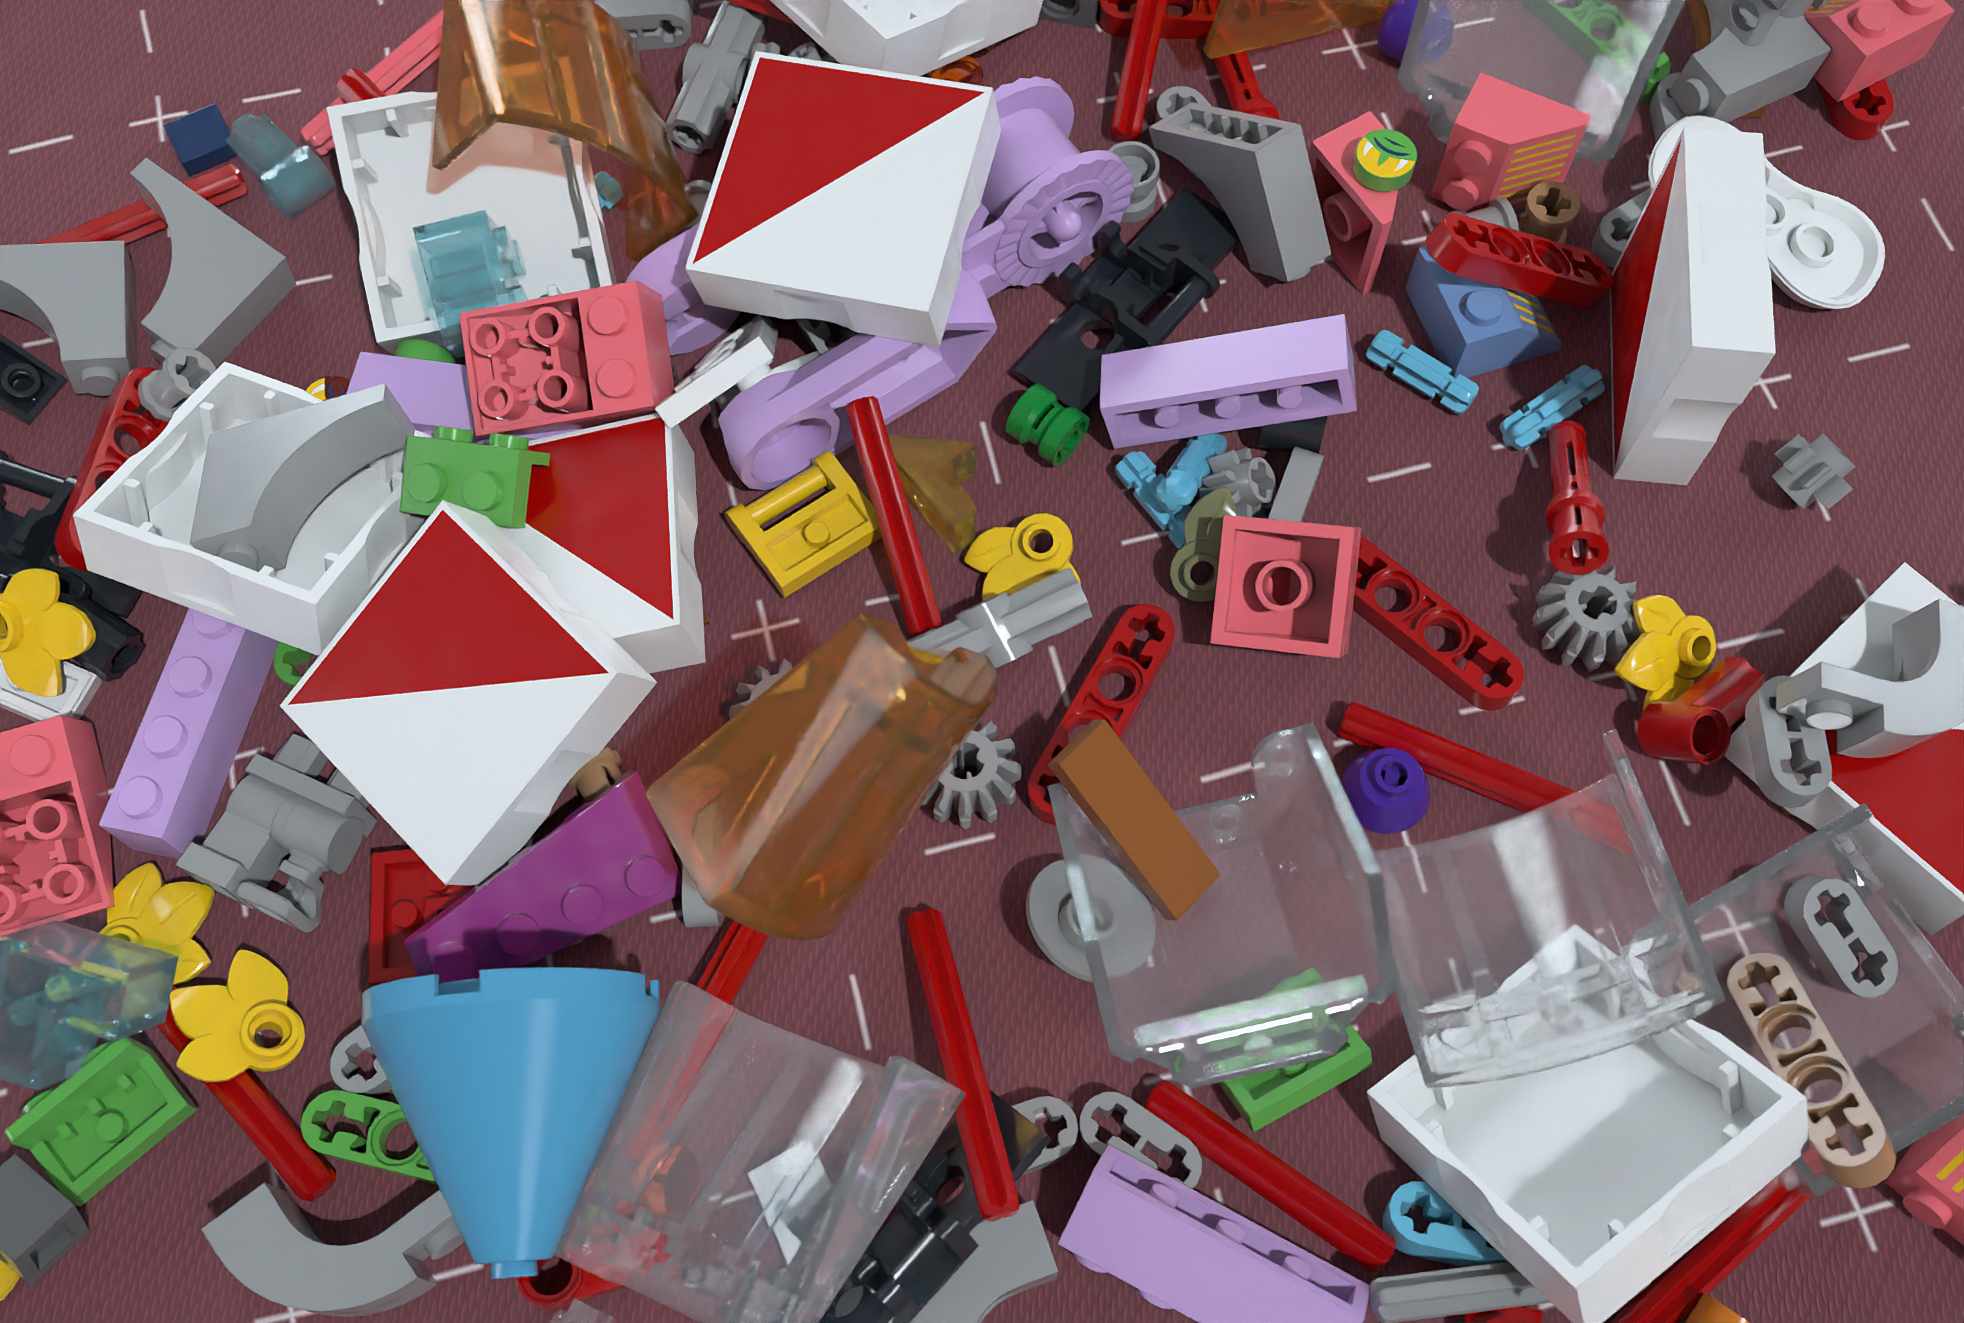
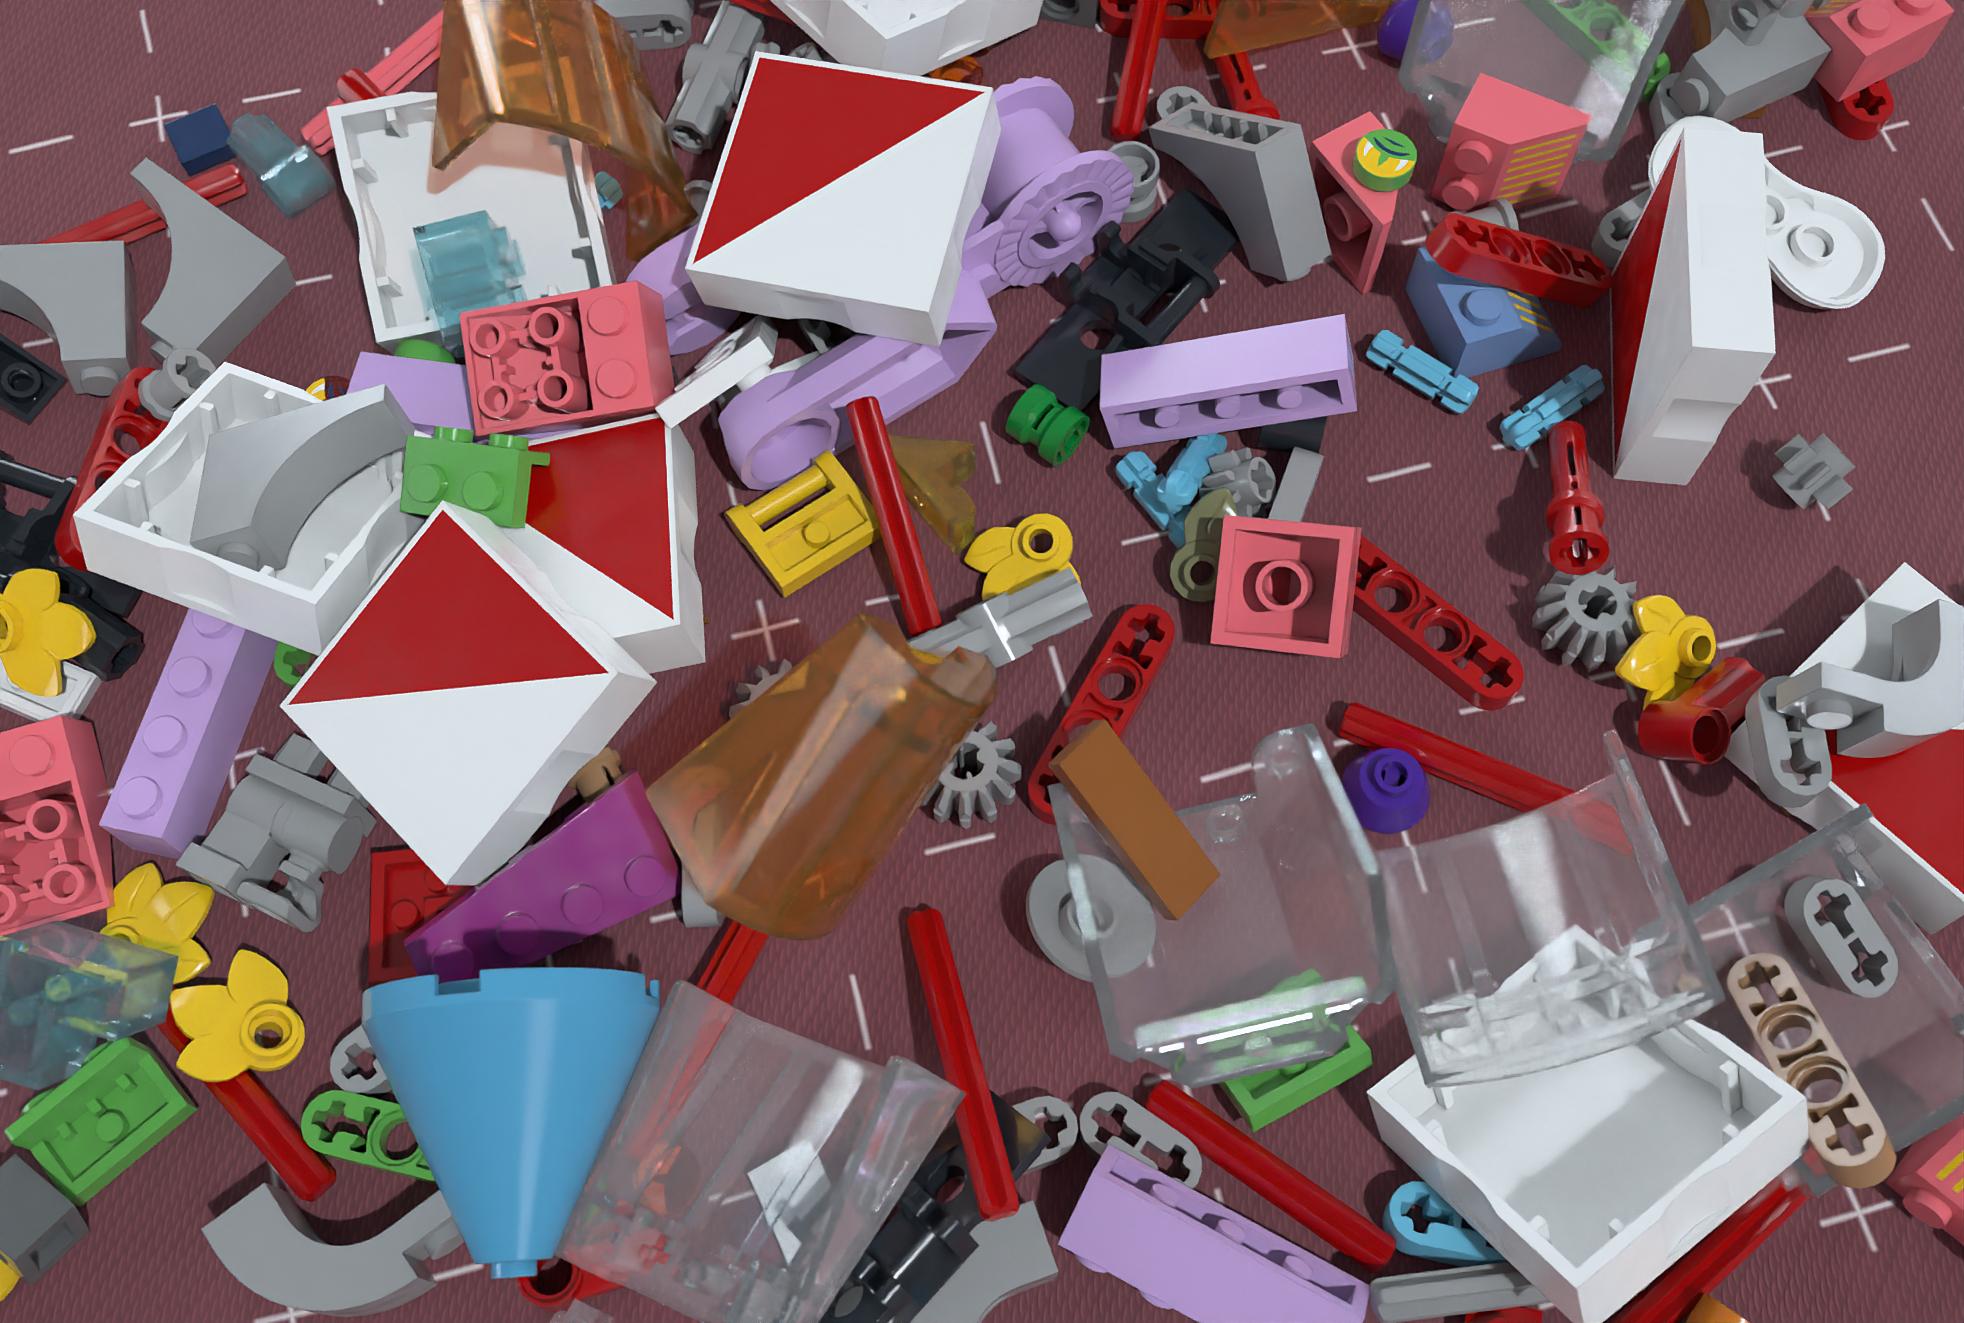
(1549, 210): medium nougat bush -> none

